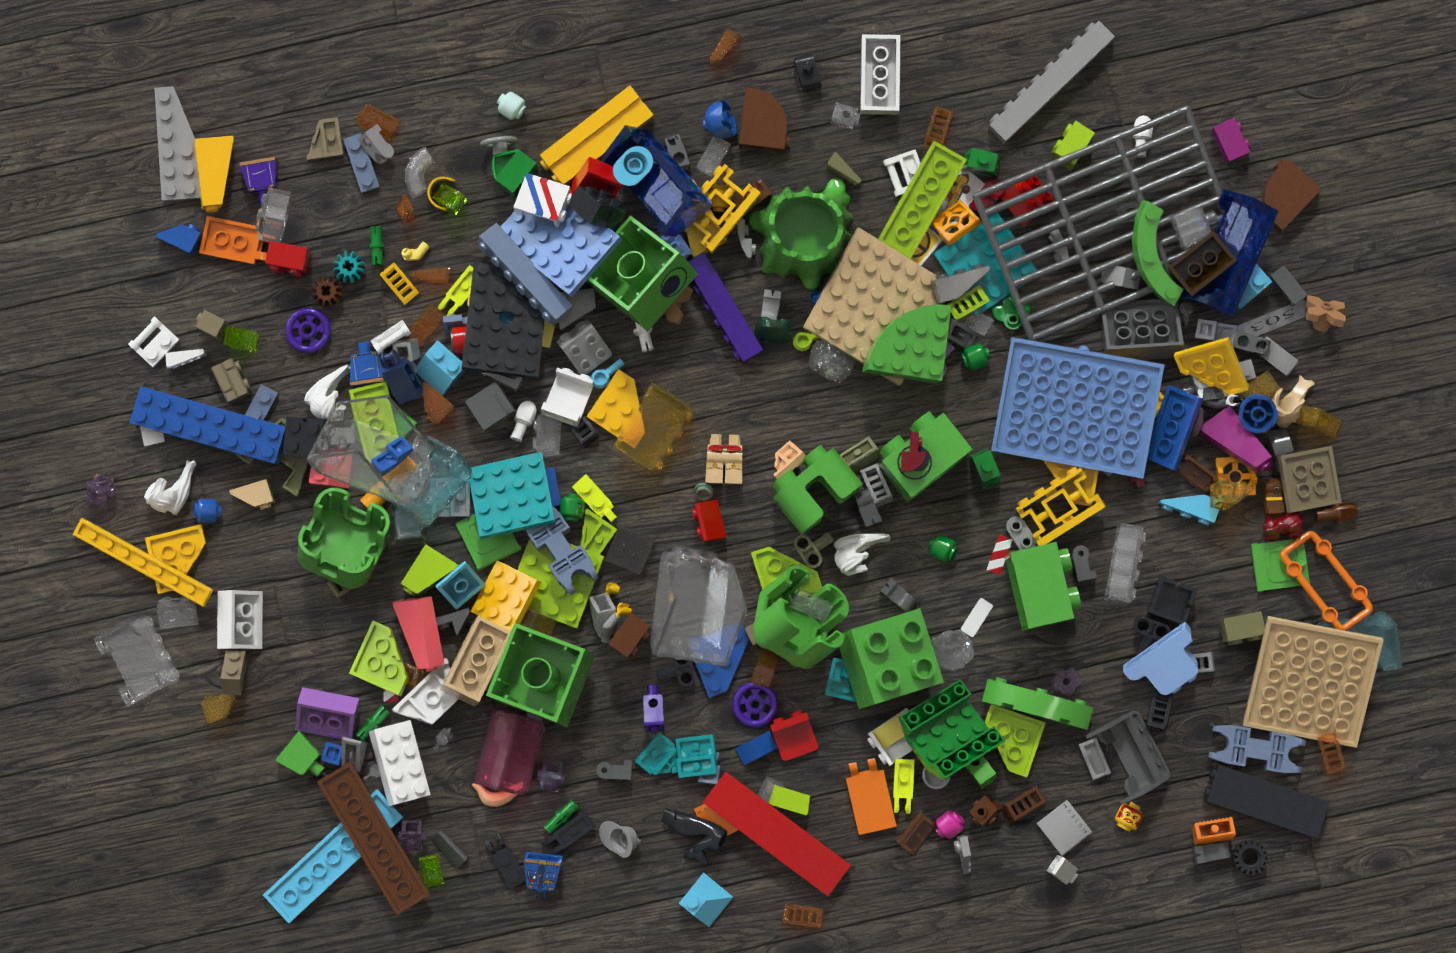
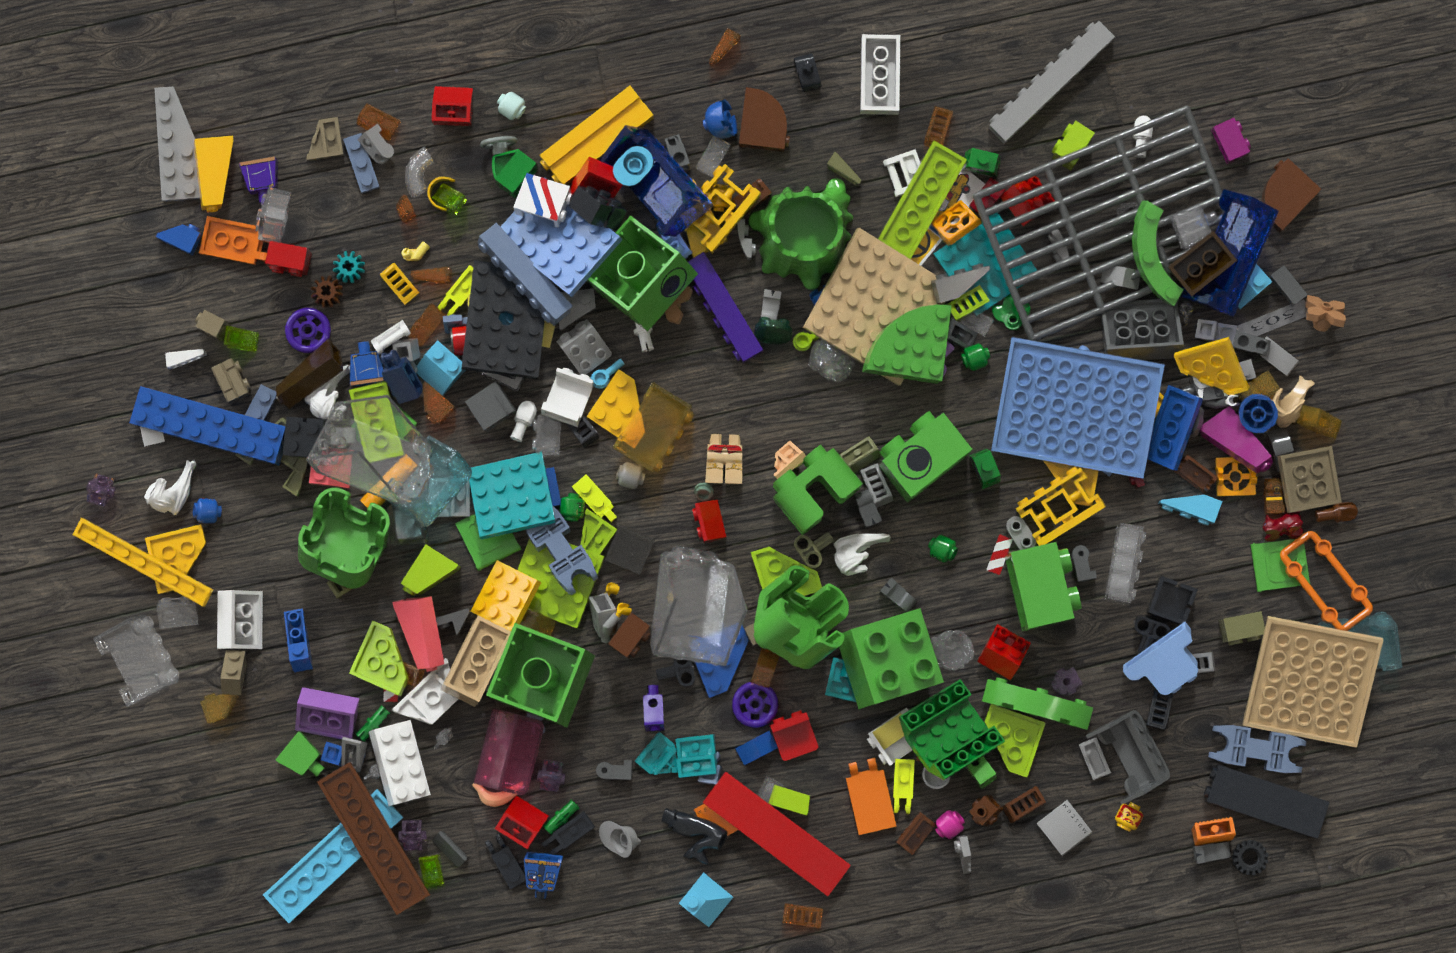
(158, 347): white plate -> none
(256, 494): tan slope -> none
(298, 640): none -> blue slope
(310, 374): none -> dark brown slope
(376, 246): green pin -> none
(396, 453): blue slope -> none
(452, 106): none -> red slope
(460, 585): medium azure slope -> none
(521, 822): none -> red slope
(630, 475): none -> light grey head
(811, 605): clear plate -> none
(838, 119): clear brick -> none
(912, 459): dark red brick -> none
(976, 617): white sticker -> none
(1004, 652): none -> red slope
(1063, 870): white slope -> none
(1227, 494): clear yellow slope -> none
(1336, 768): clear orange slope -> none

